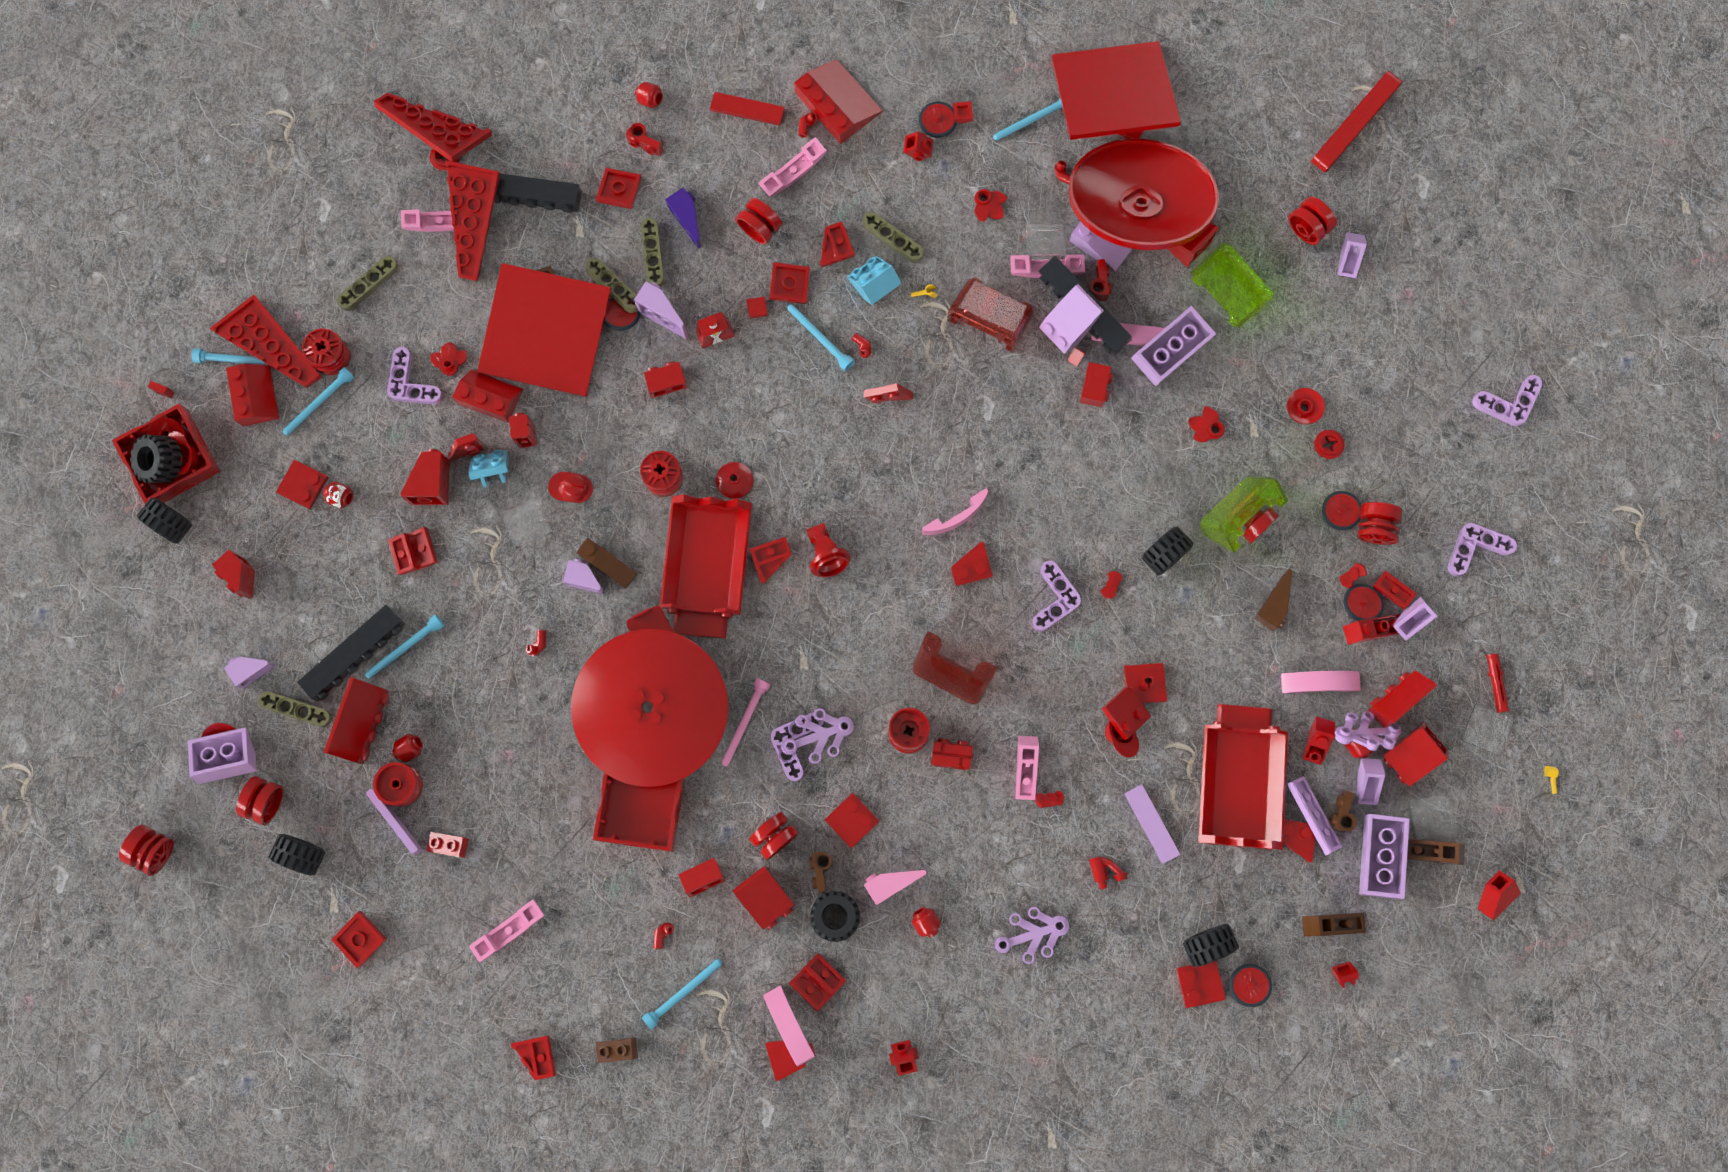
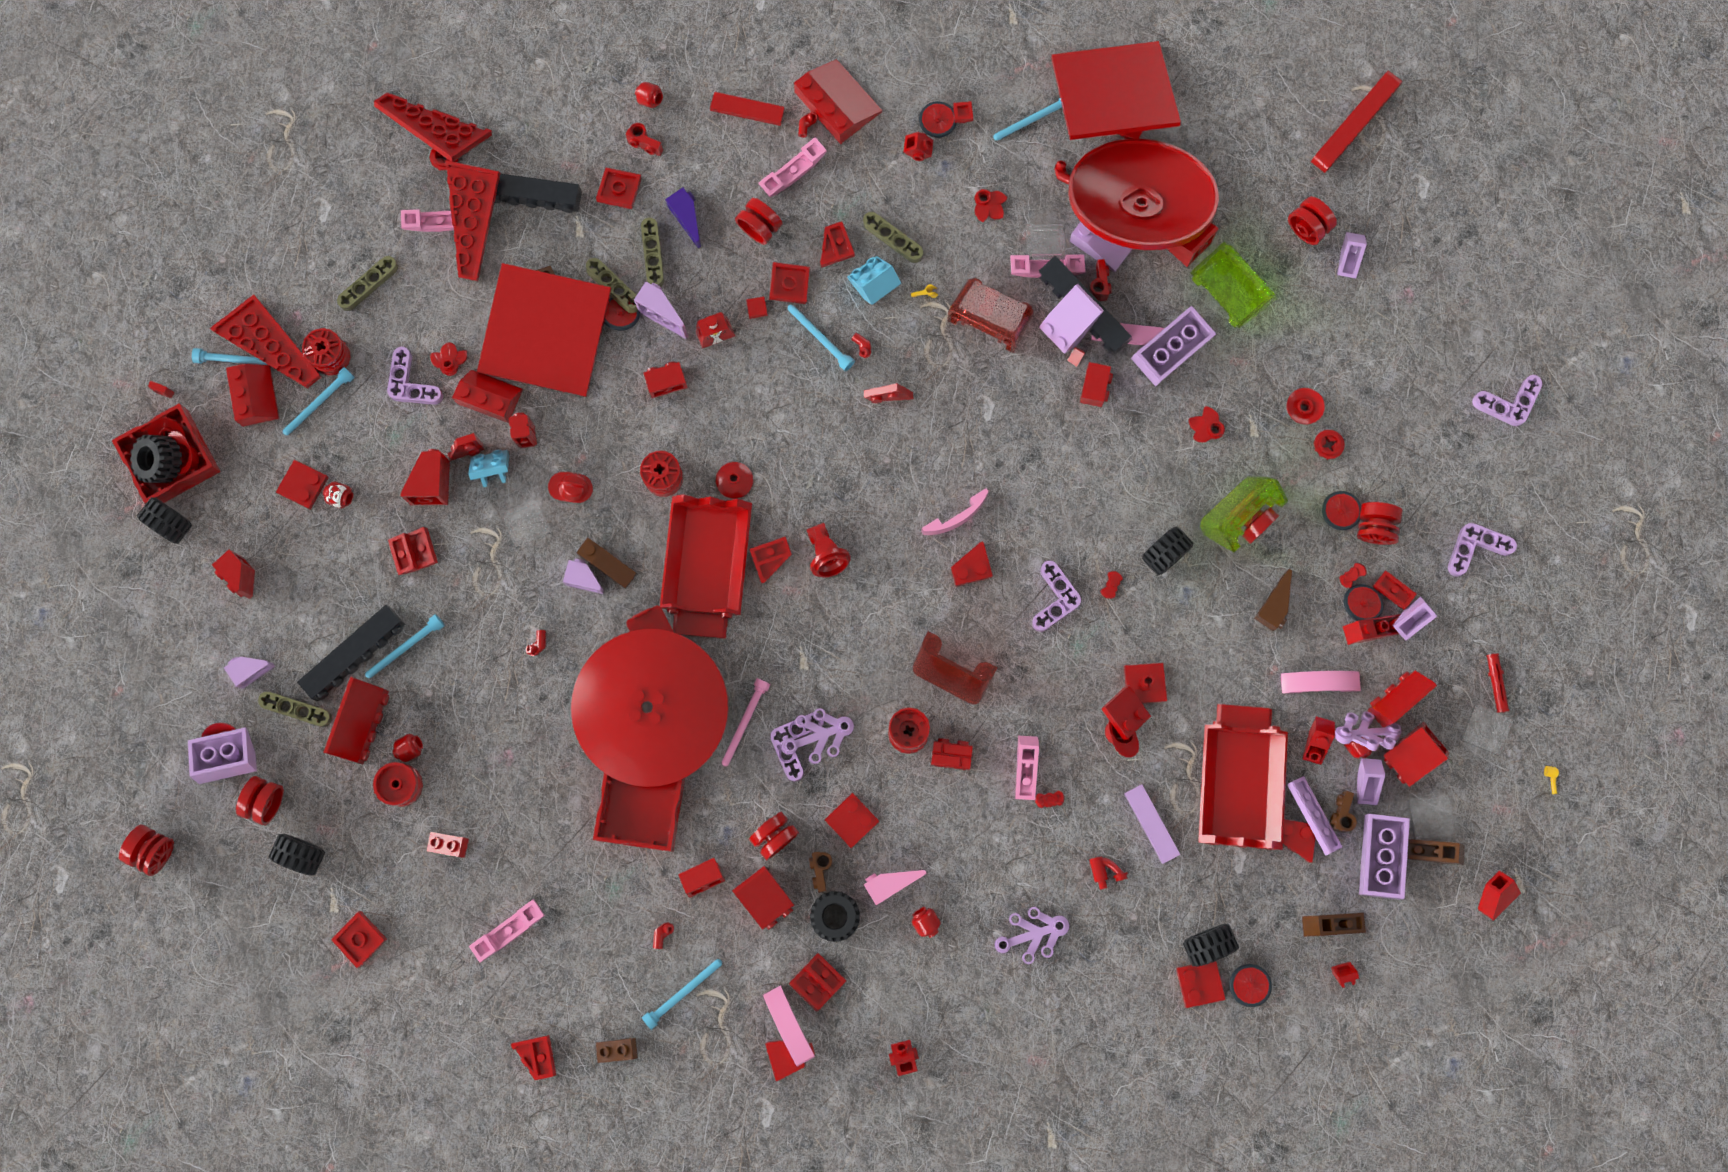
(395, 823): lavender tile -> none

